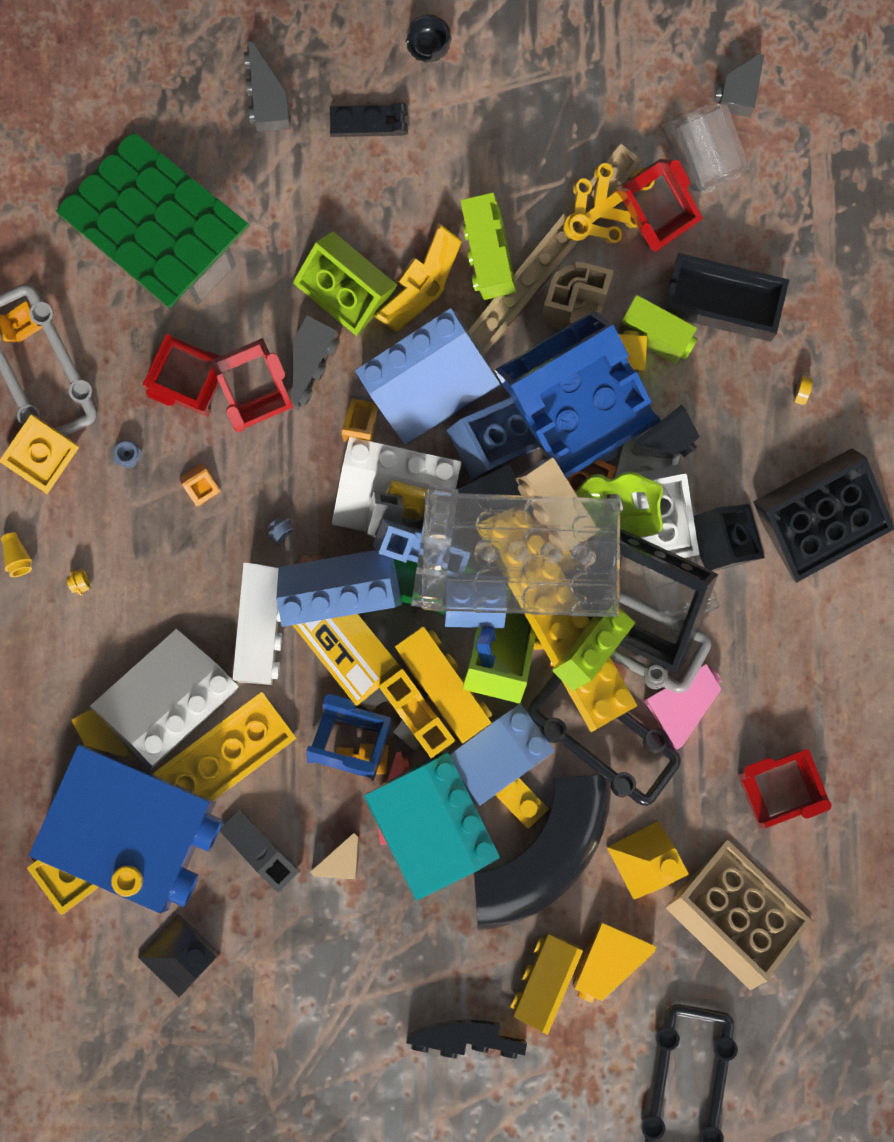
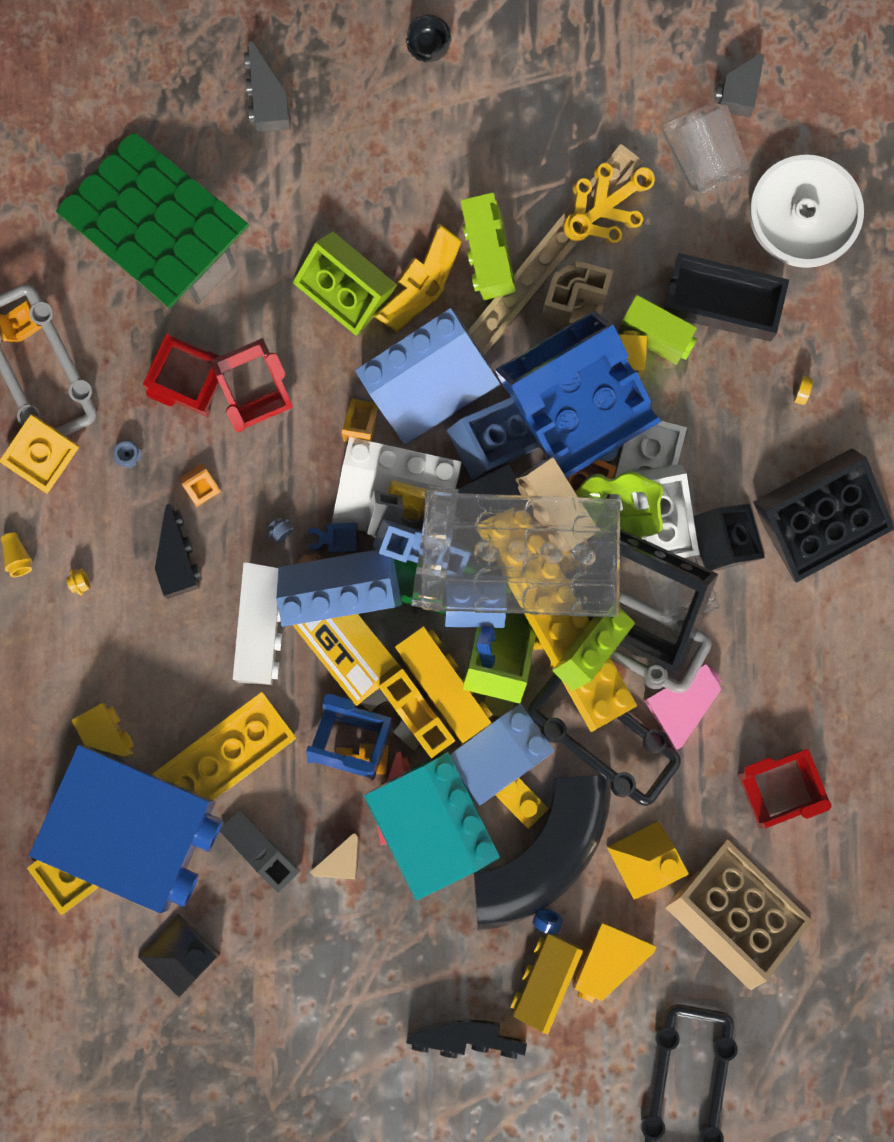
(127, 881): yellow tile -> none
(164, 698): white slope -> none
(173, 563): none -> black slope
(310, 350): dark grey slope -> none
(339, 538): none -> blue plate
(368, 120): black plate -> none
(498, 706): none -> light yellow tile
(547, 921): none -> blue tile
(669, 437): black slope -> none
(678, 183): red piece -> none
(806, 211): none -> white dish

